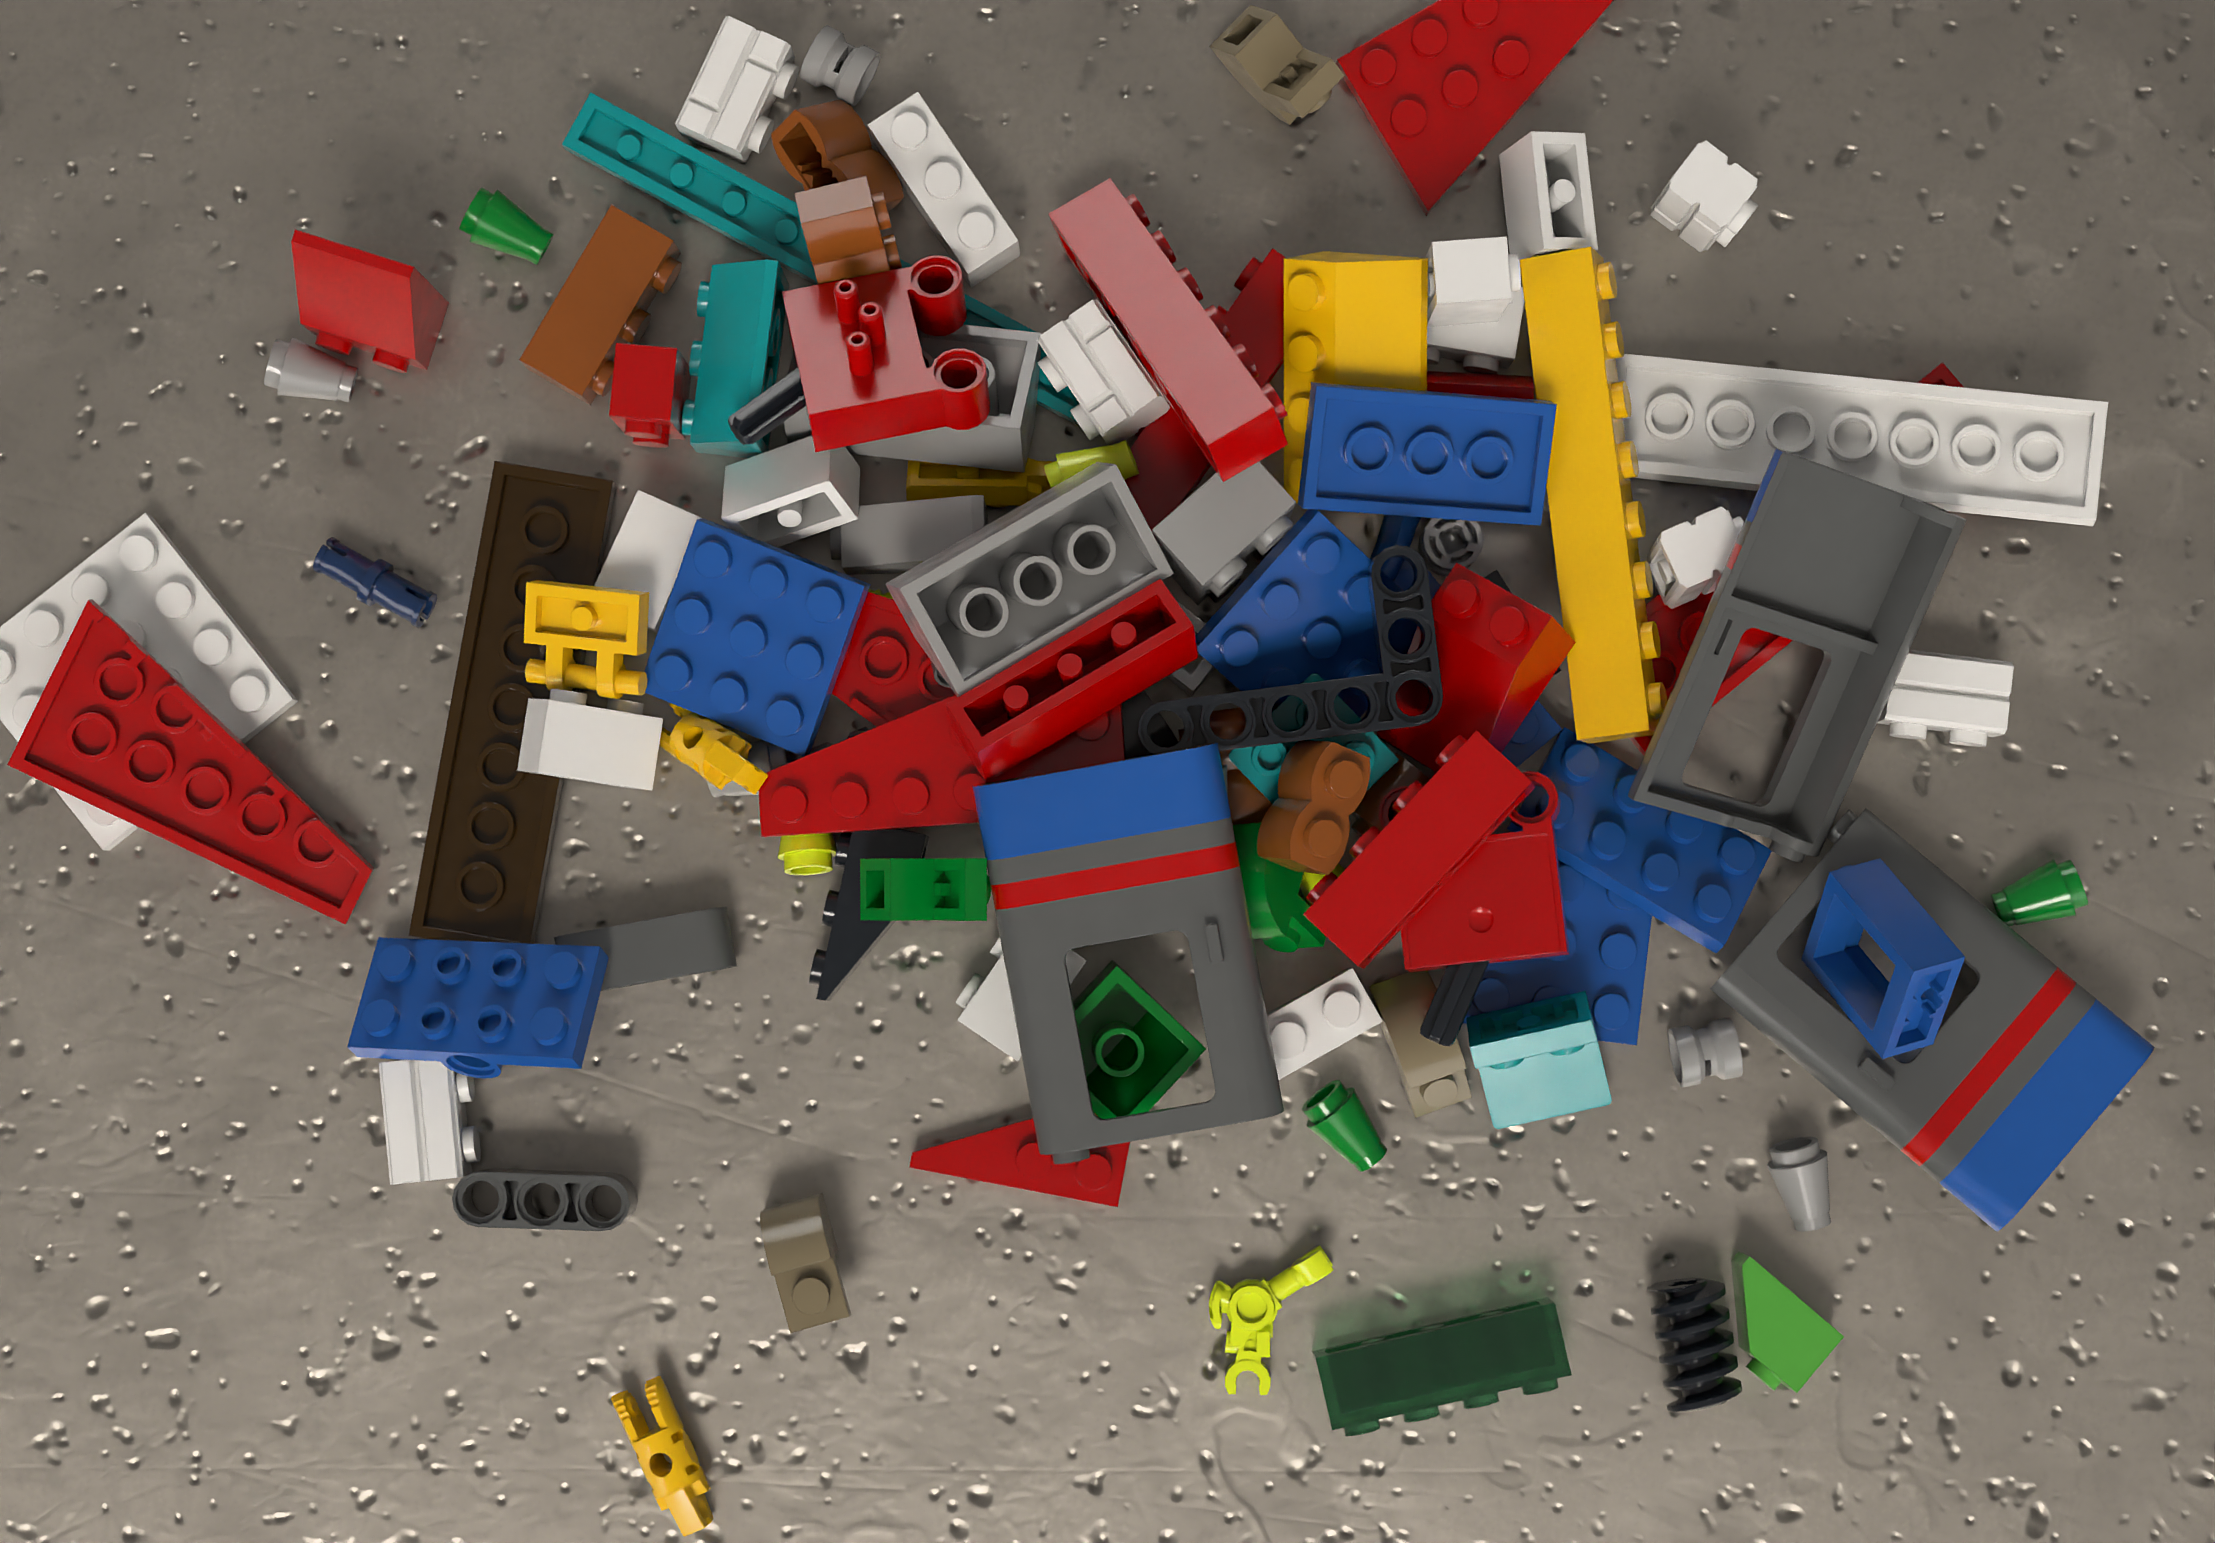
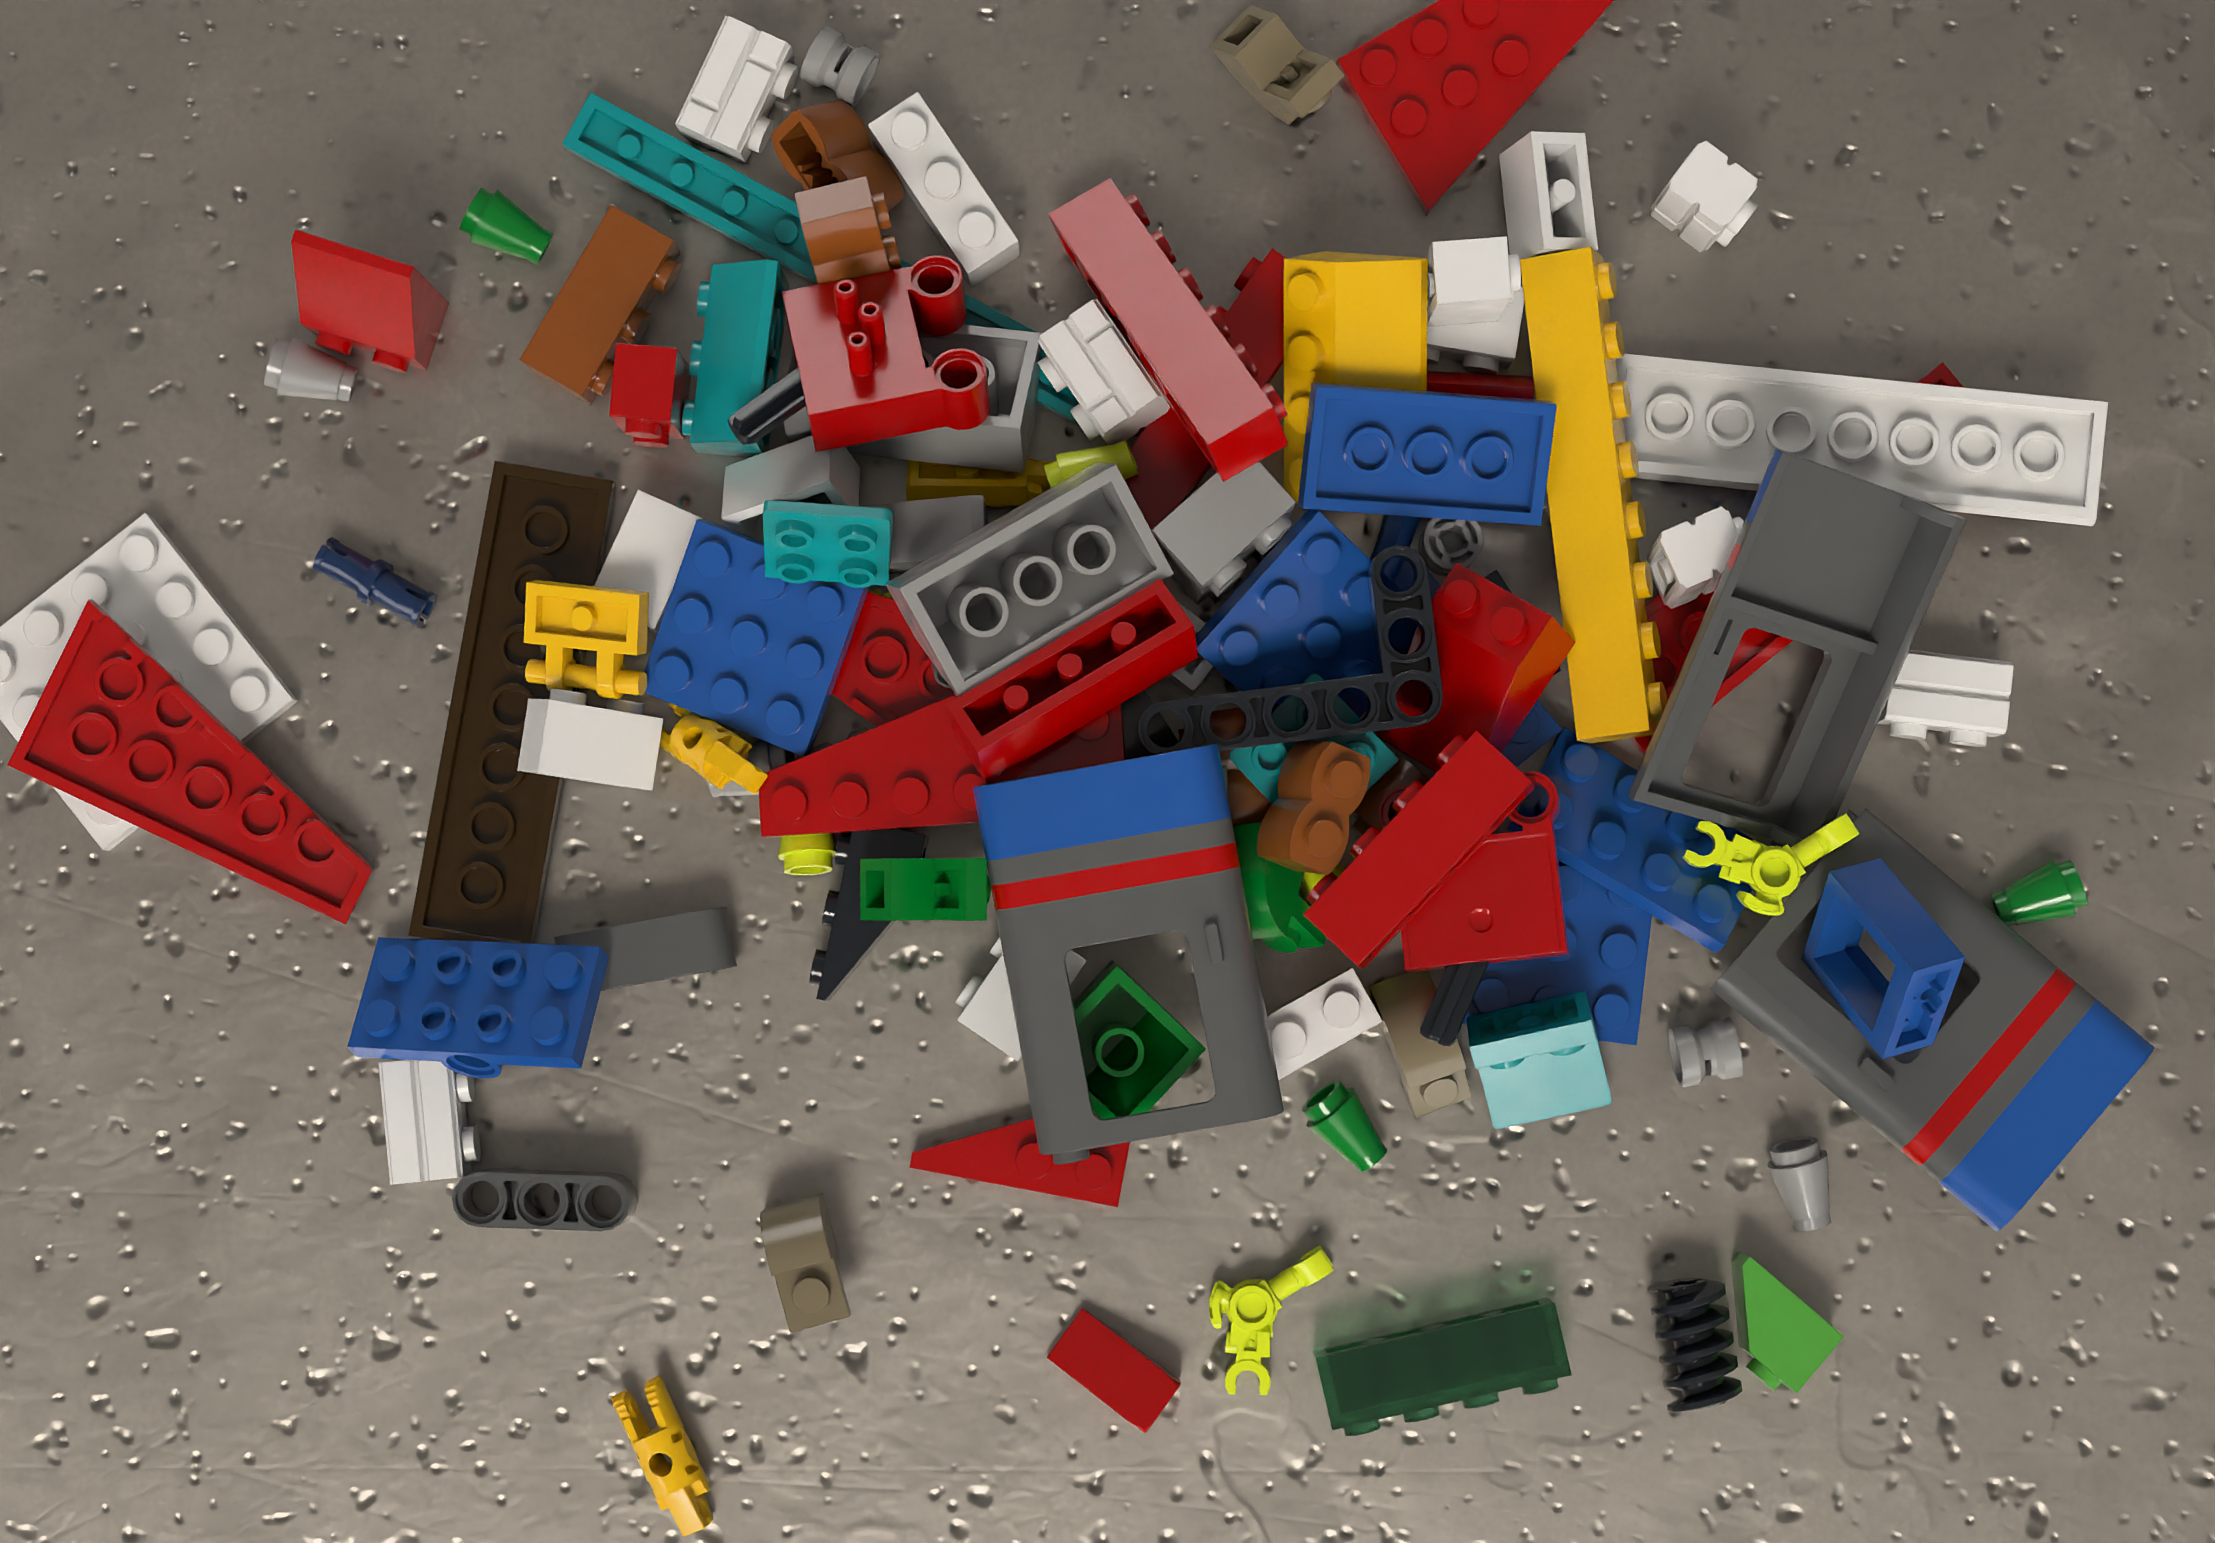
(827, 543): none -> teal bracket
(1114, 1370): none -> red slope
(1768, 869): none -> neon yellow piece

